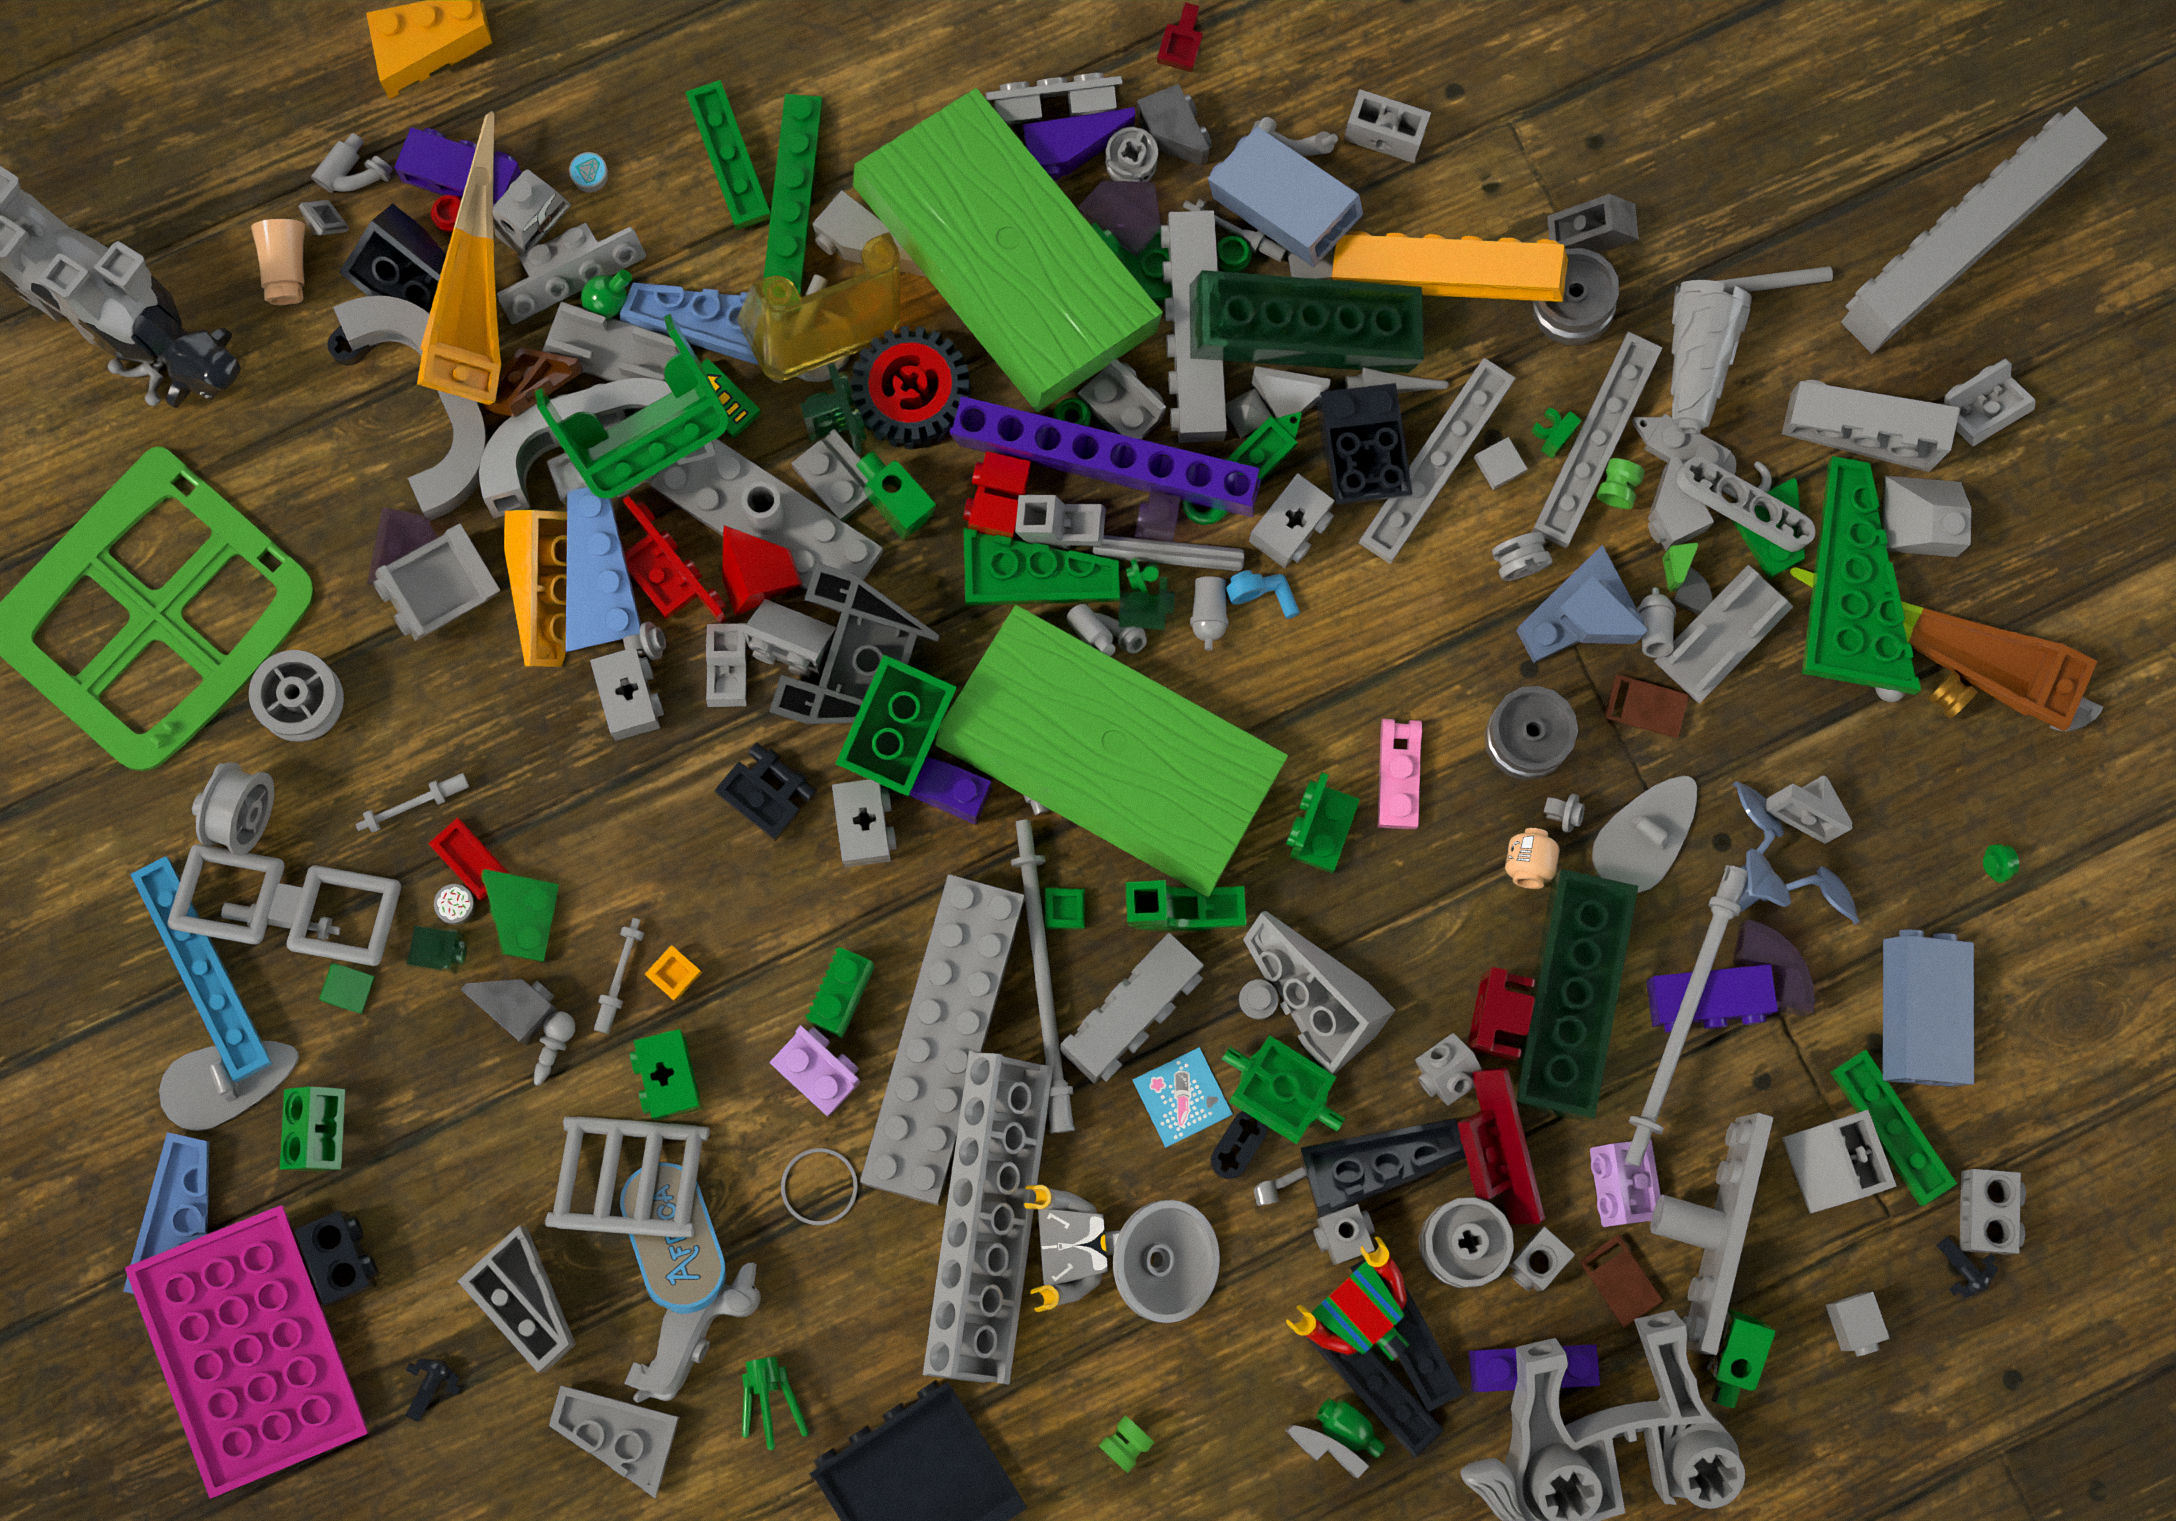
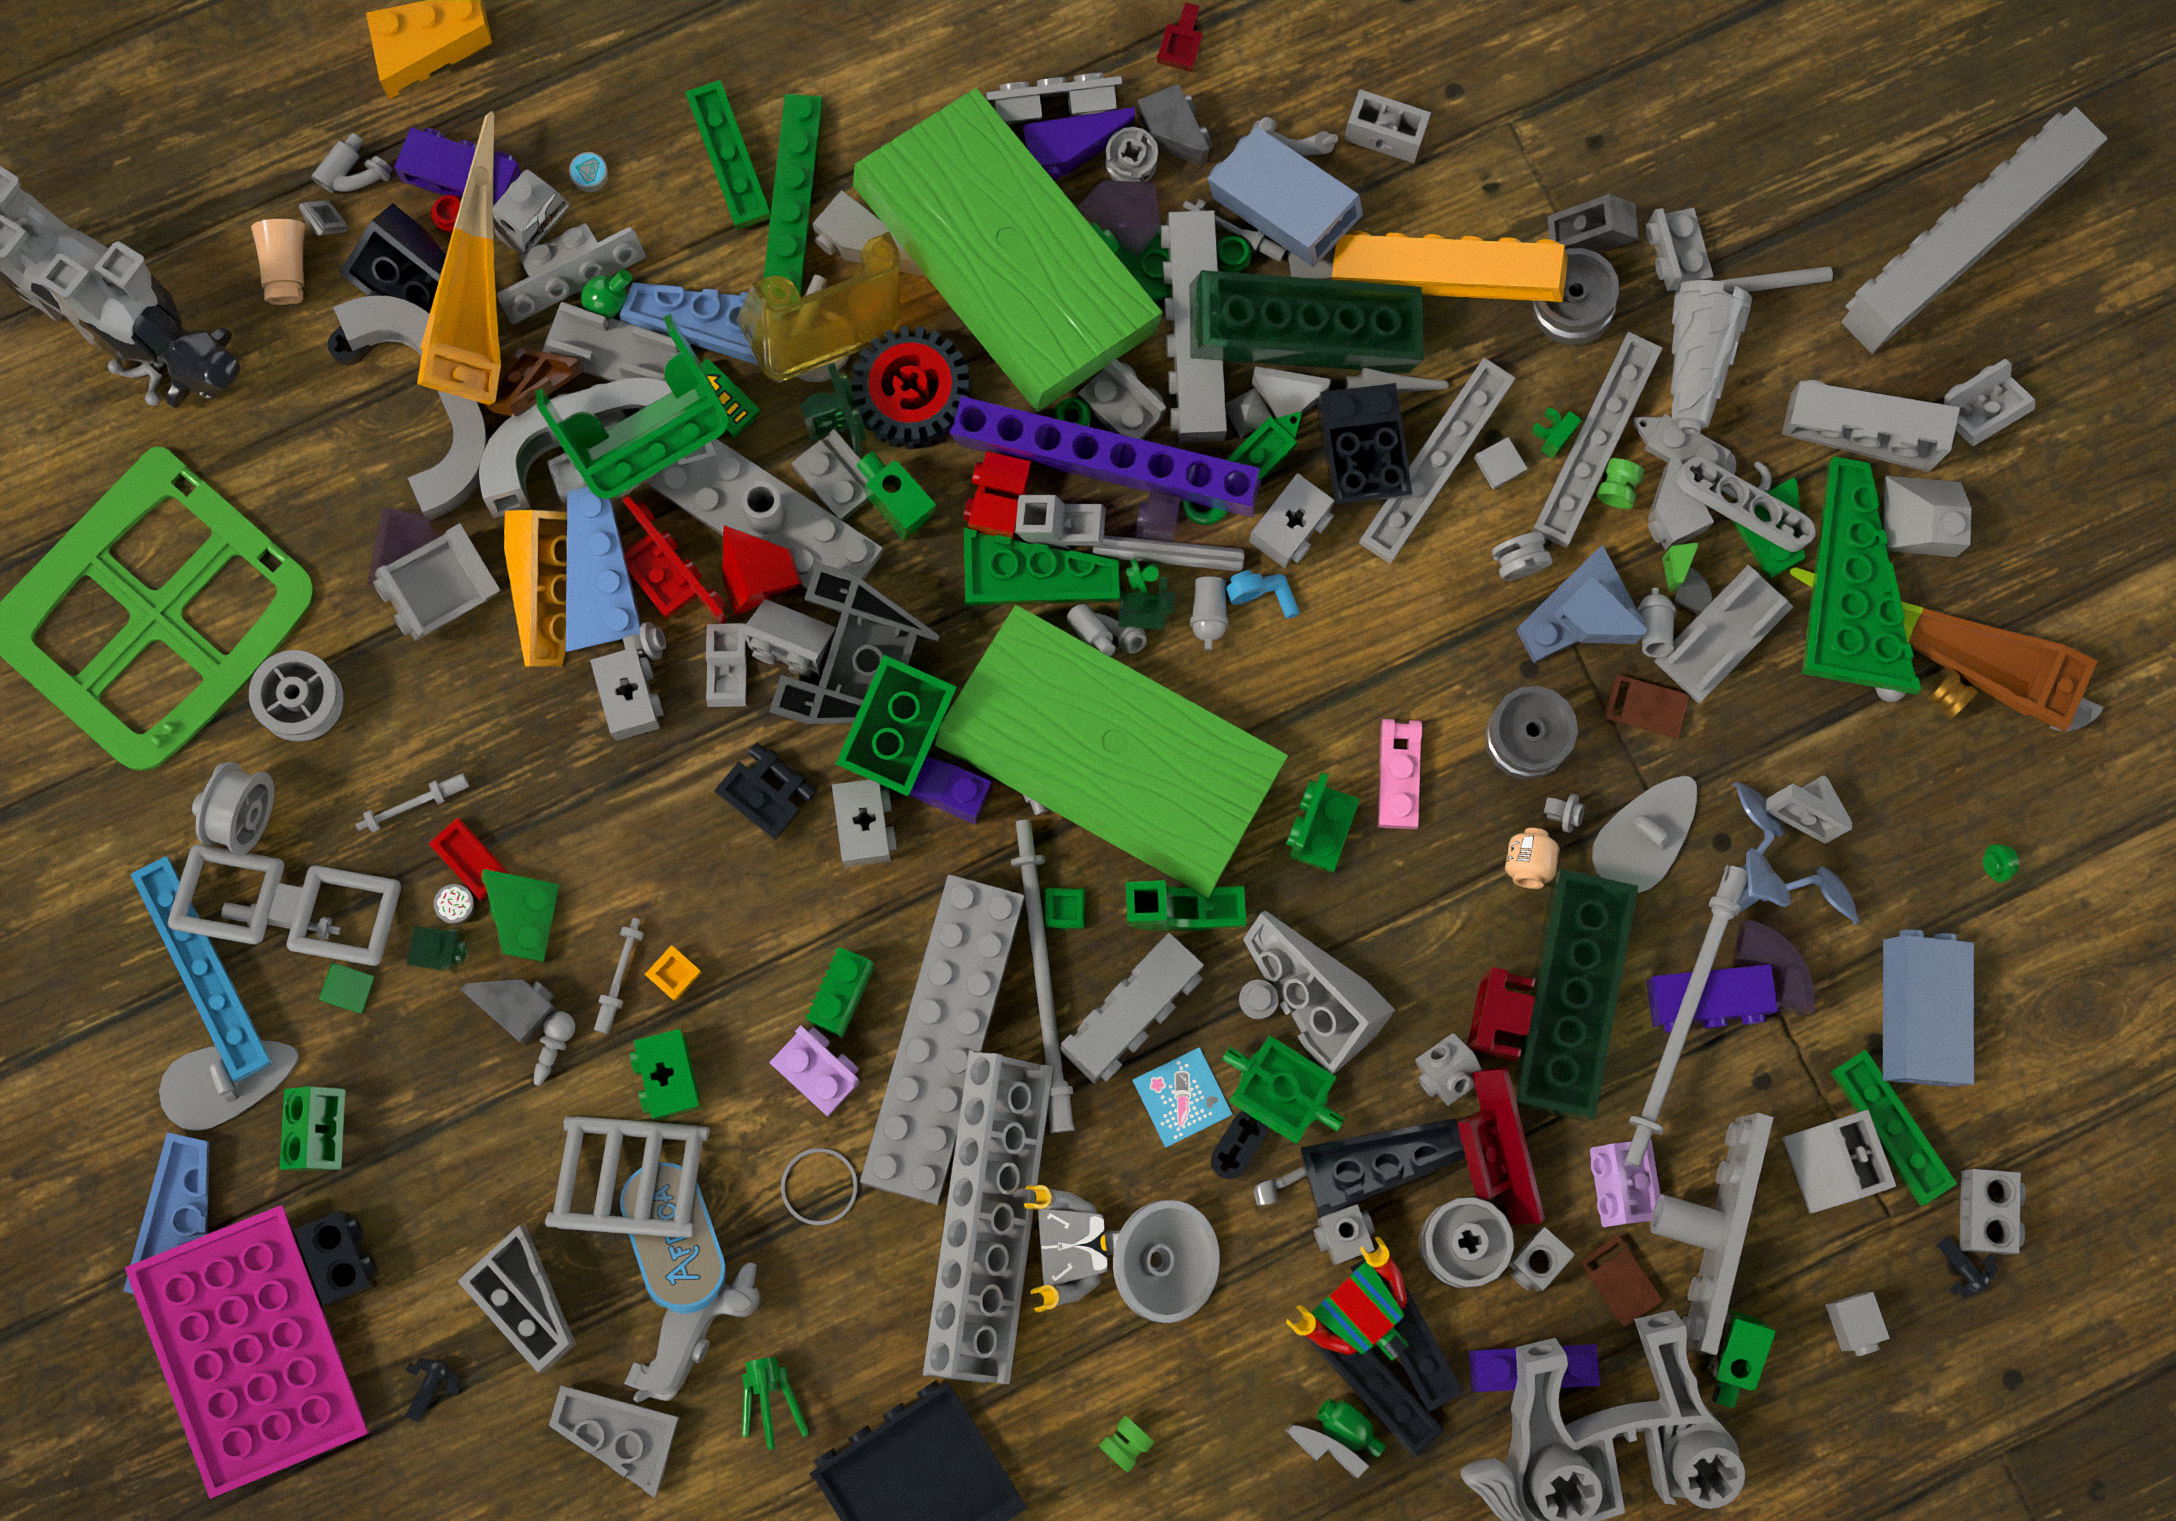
(1678, 247): none -> light grey bracket

